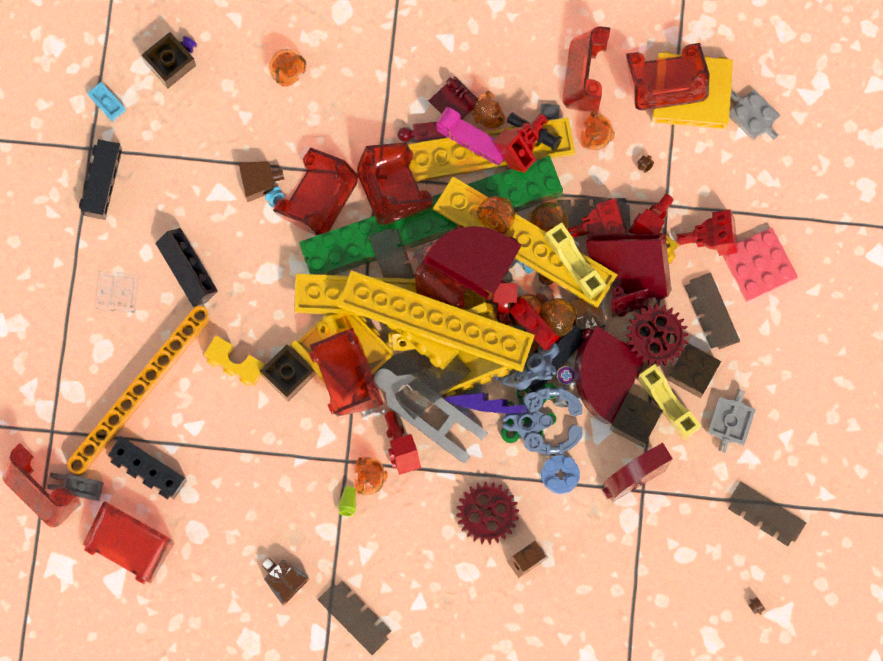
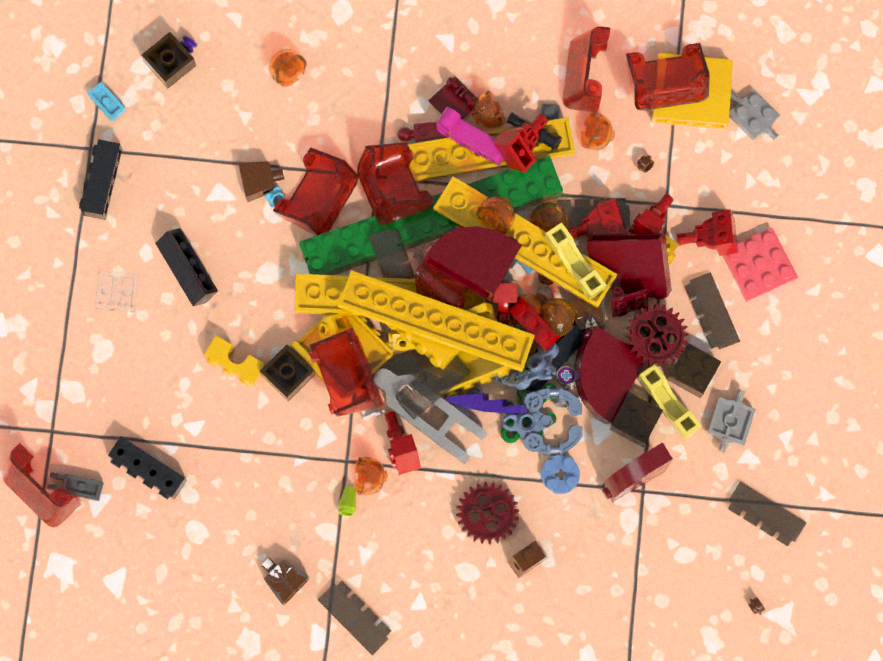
(127, 543): clear red windscreen -> none
(137, 400): light orange beam -> none

